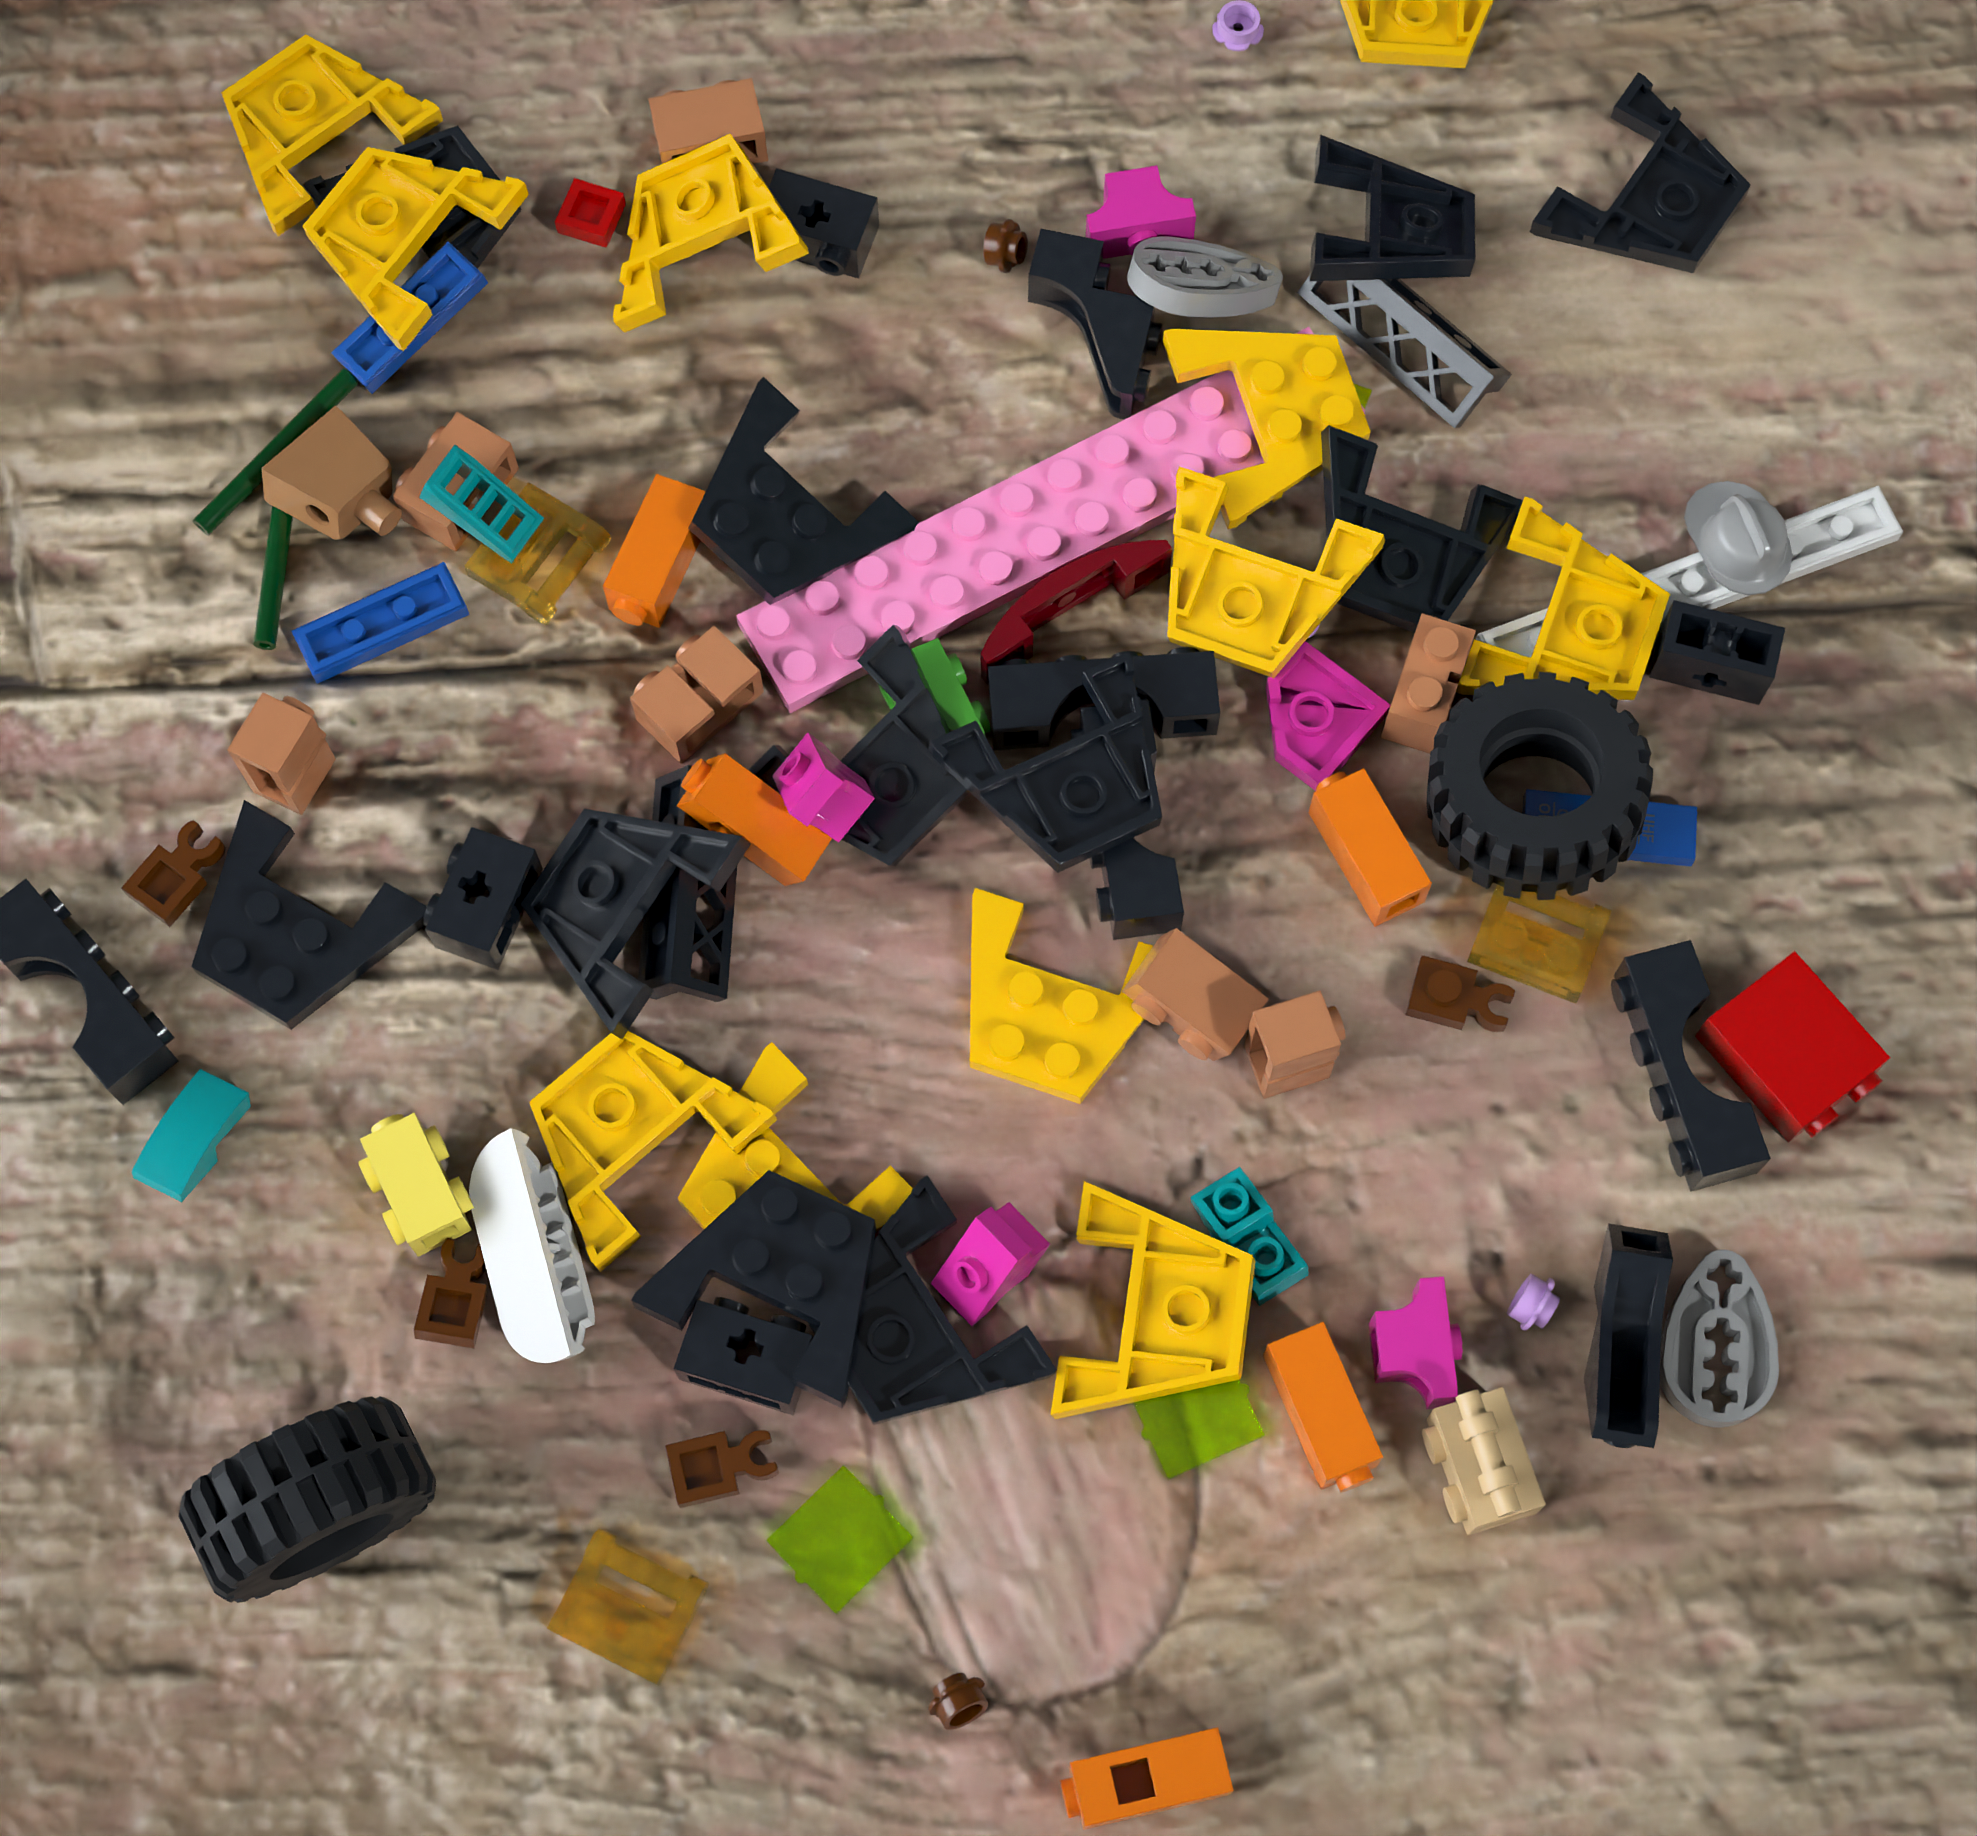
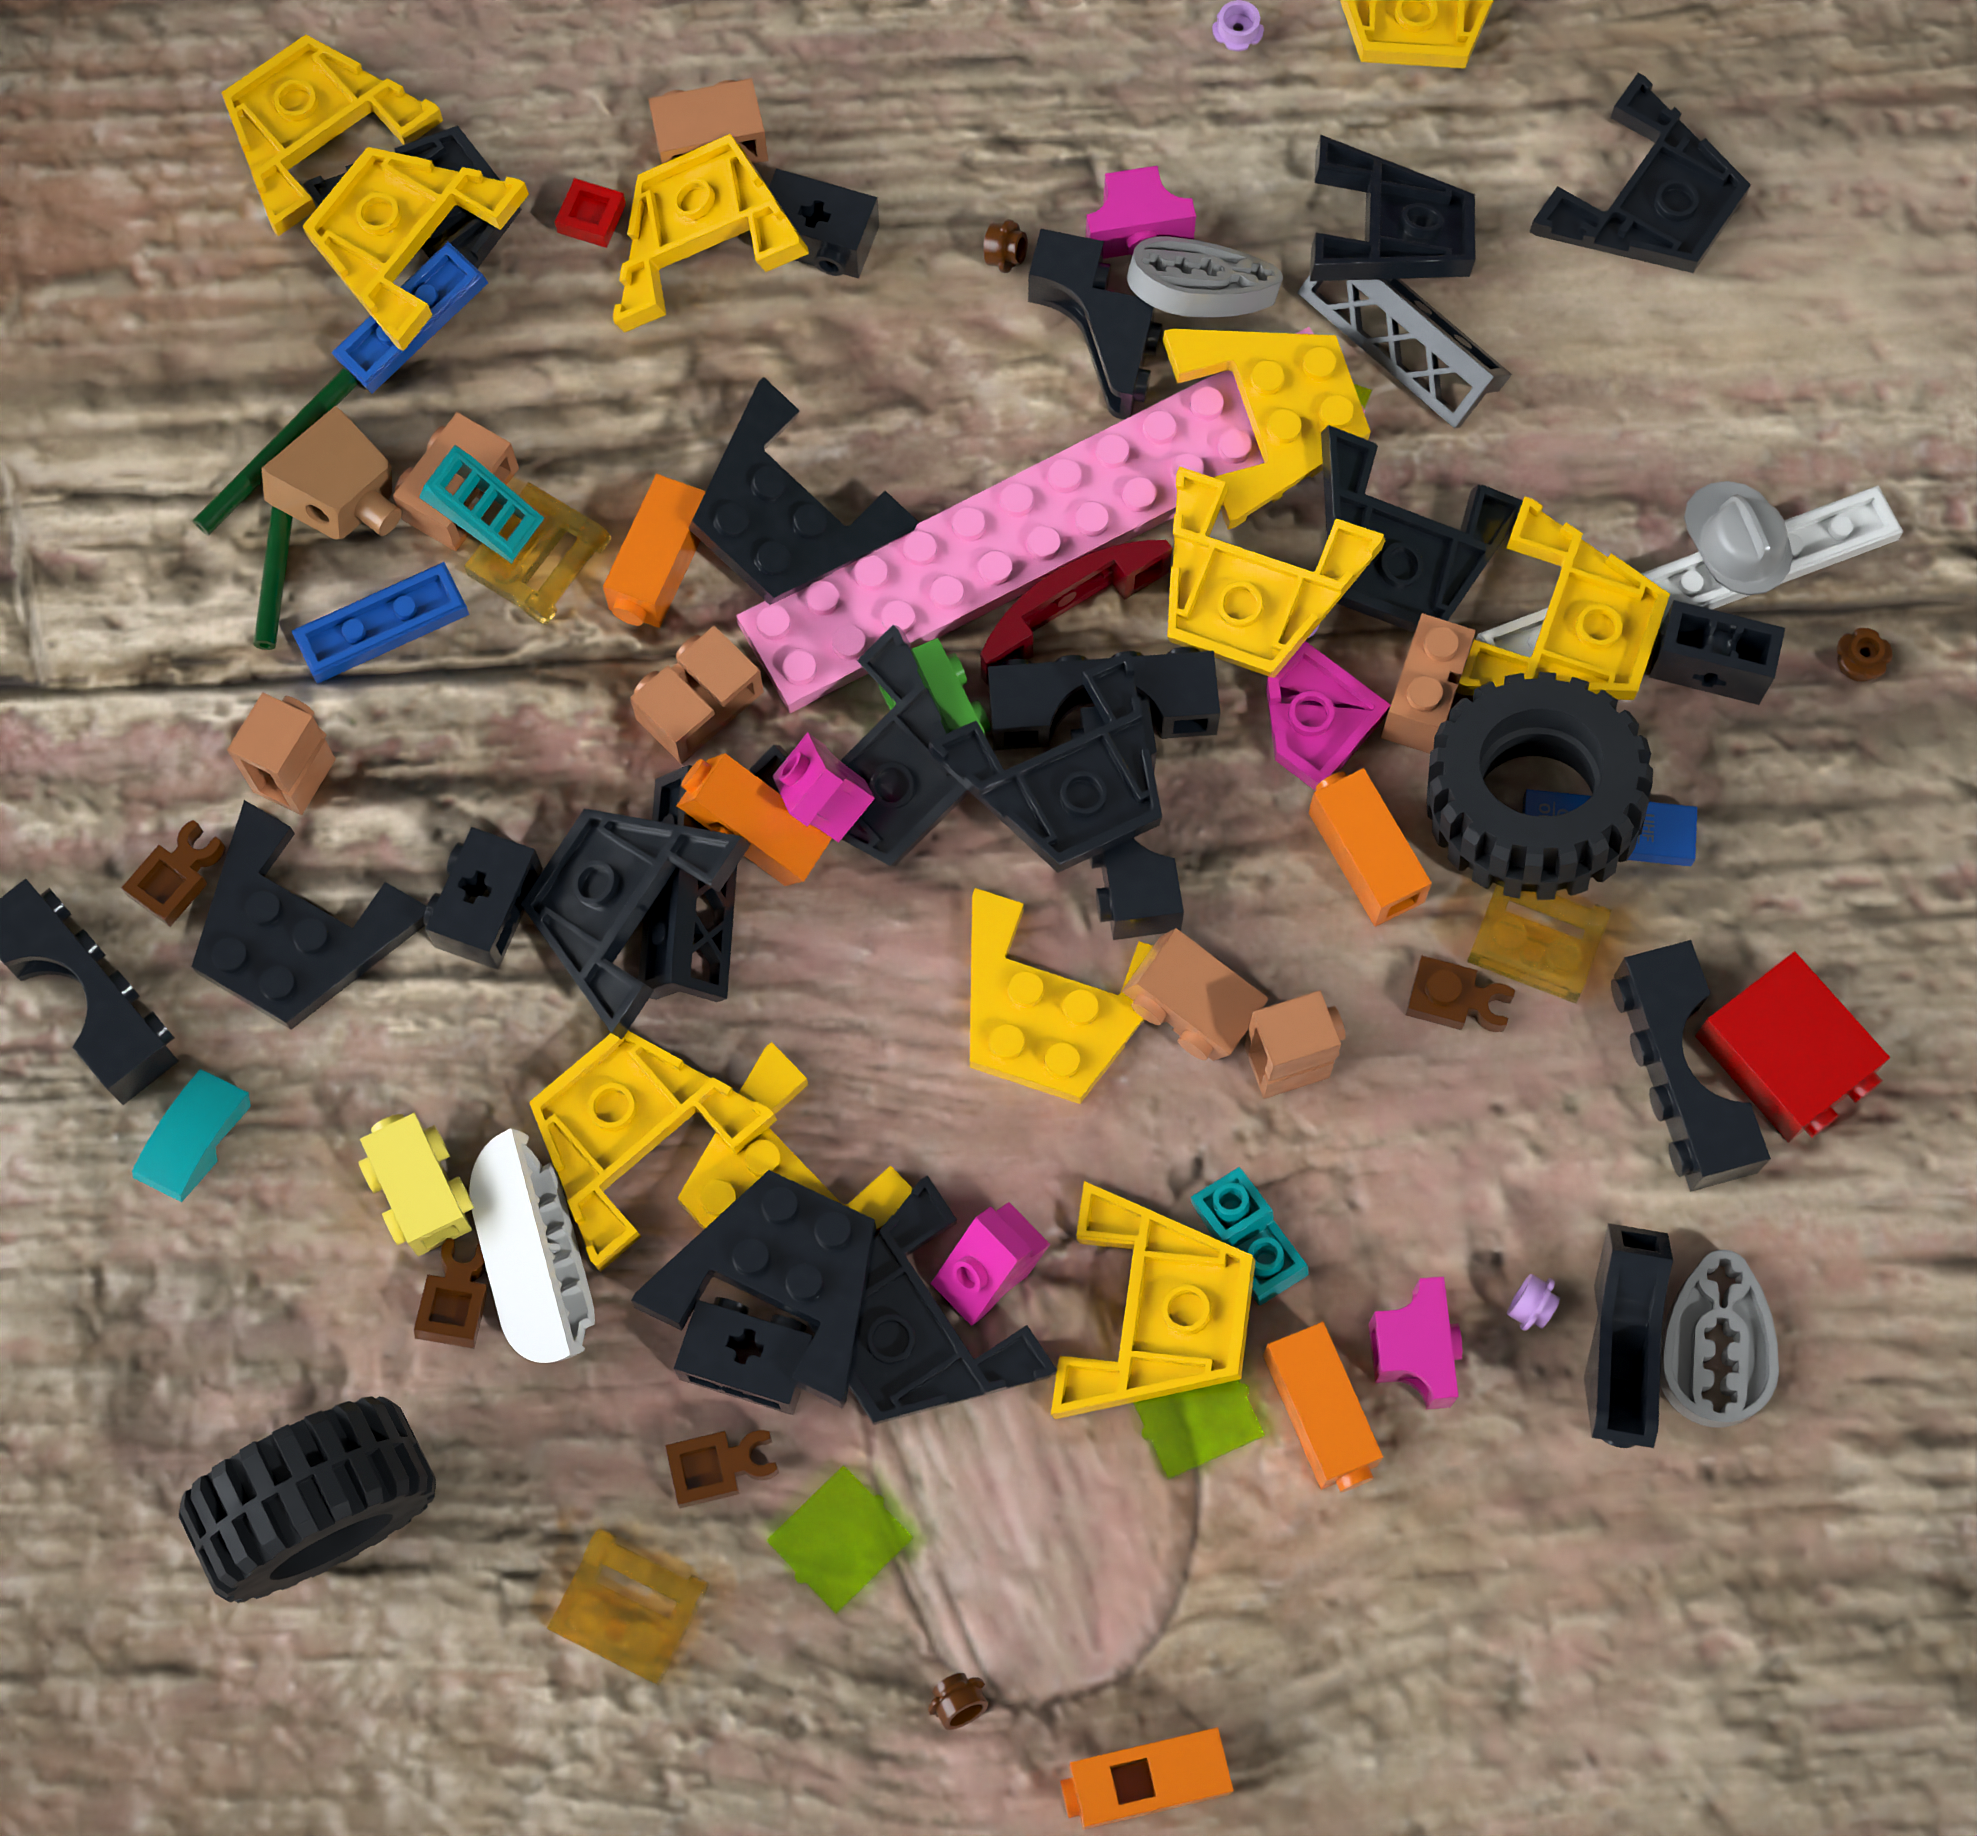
(1482, 1461): tan brick -> none
(1857, 666): none -> reddish brown plate

